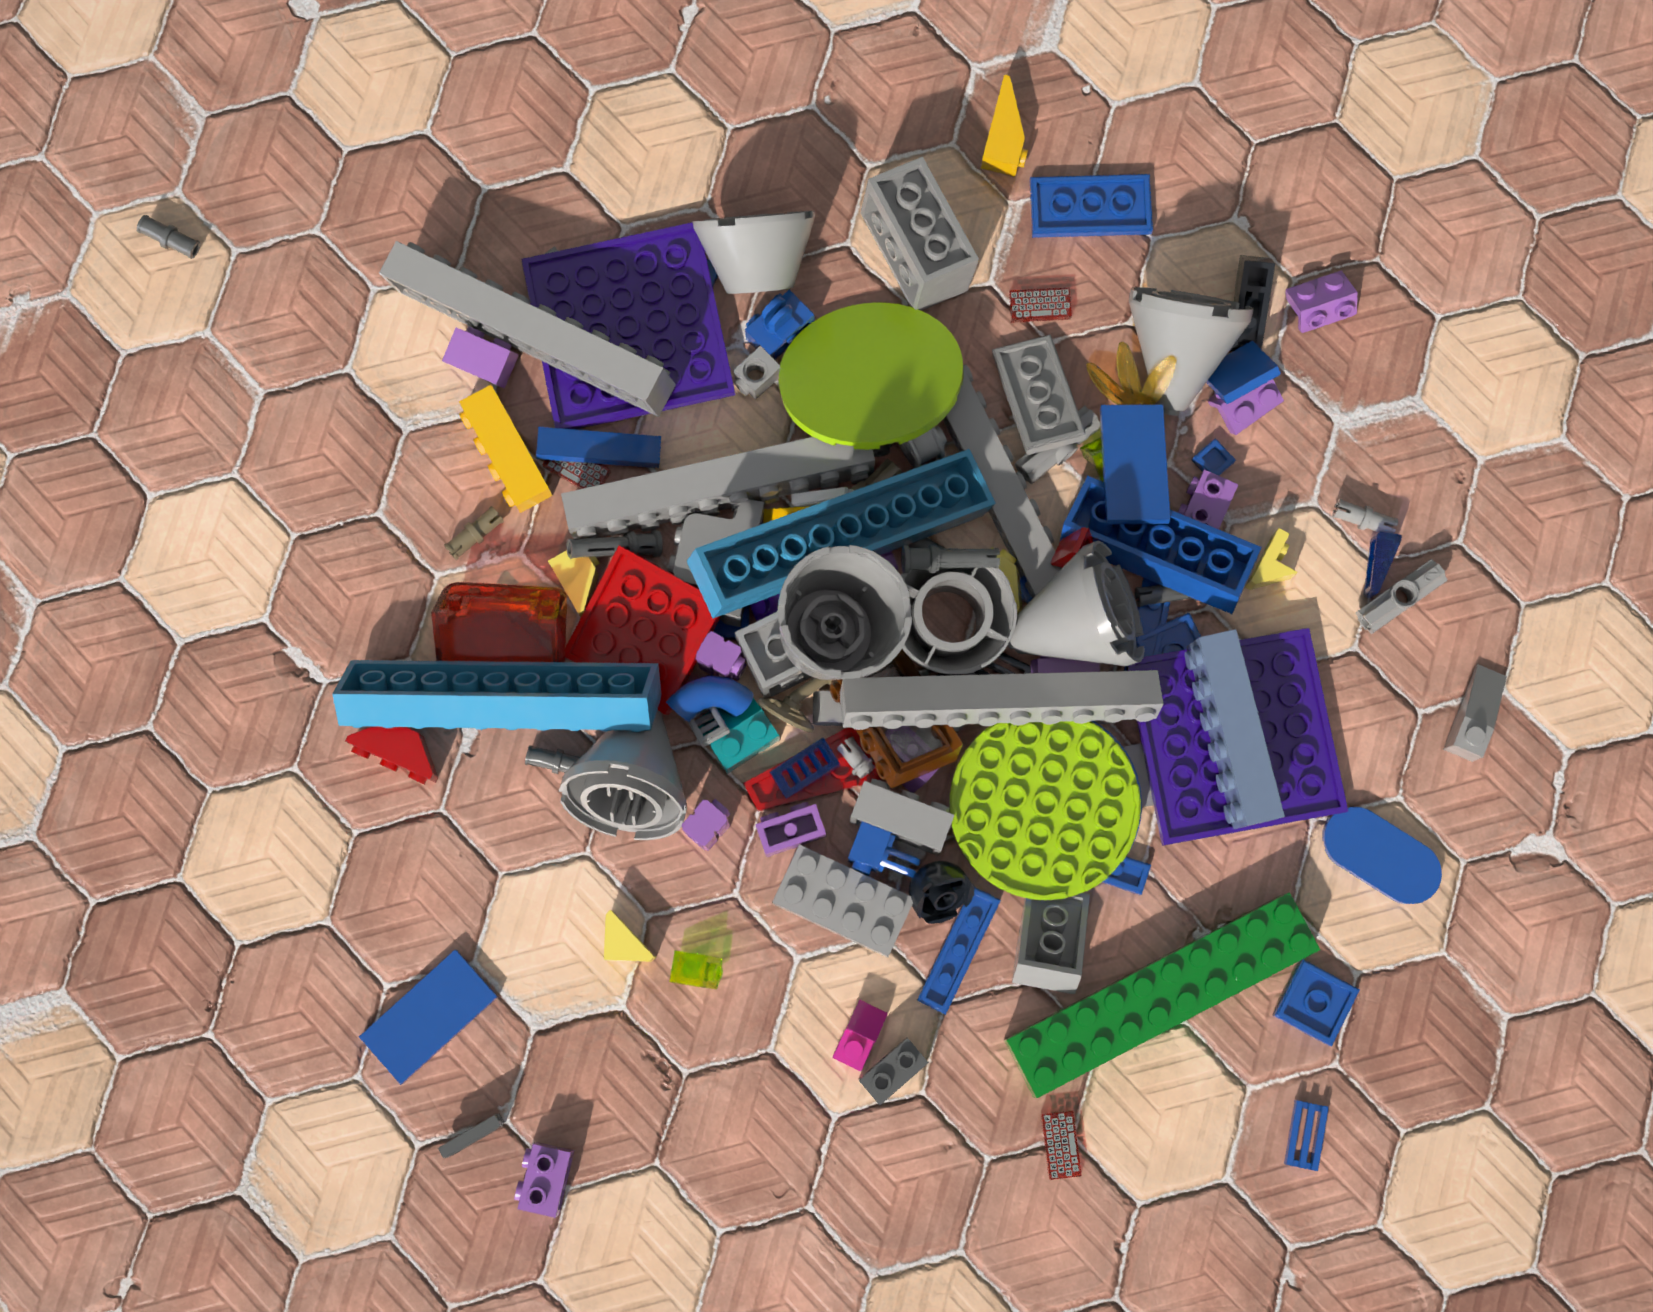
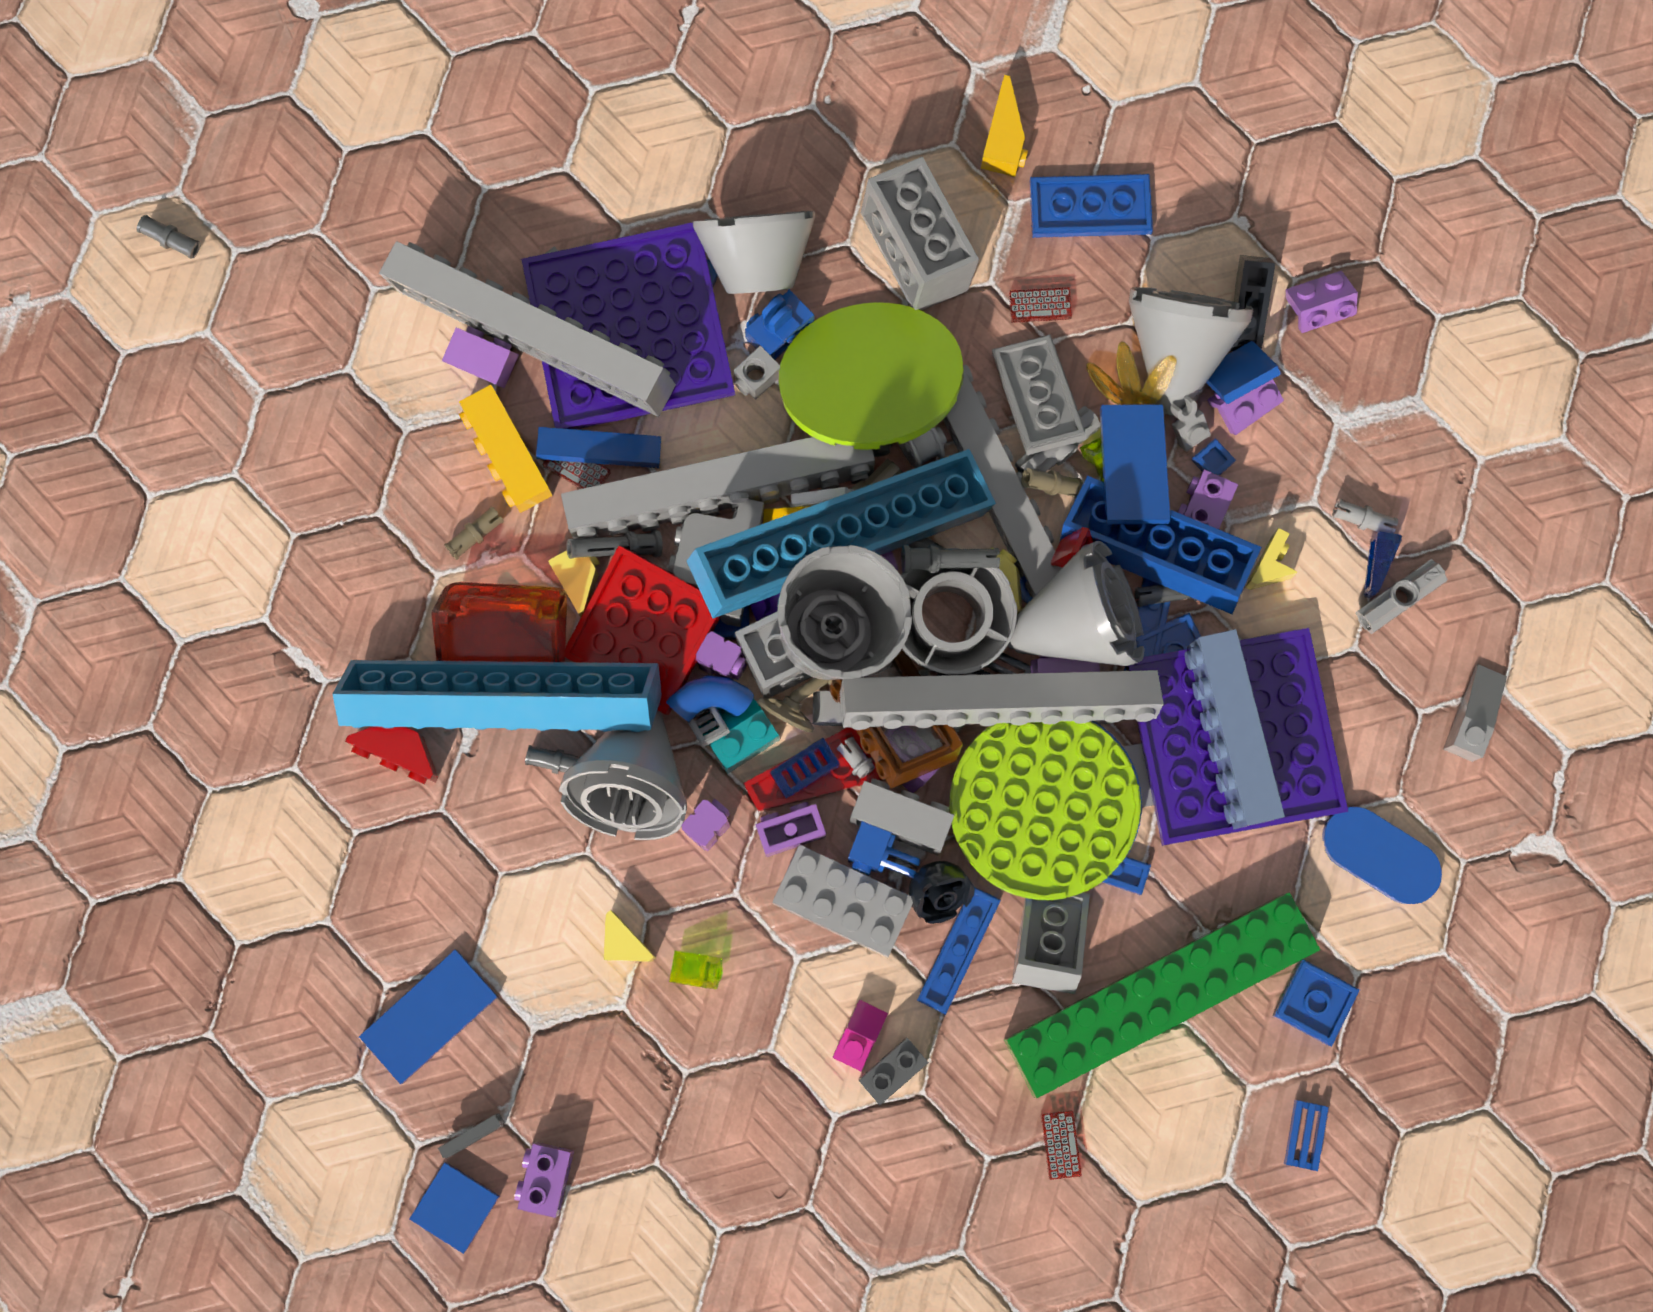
(454, 1207): none -> blue tile
(1051, 482): none -> dark tan pin
(1191, 426): none -> light grey plate

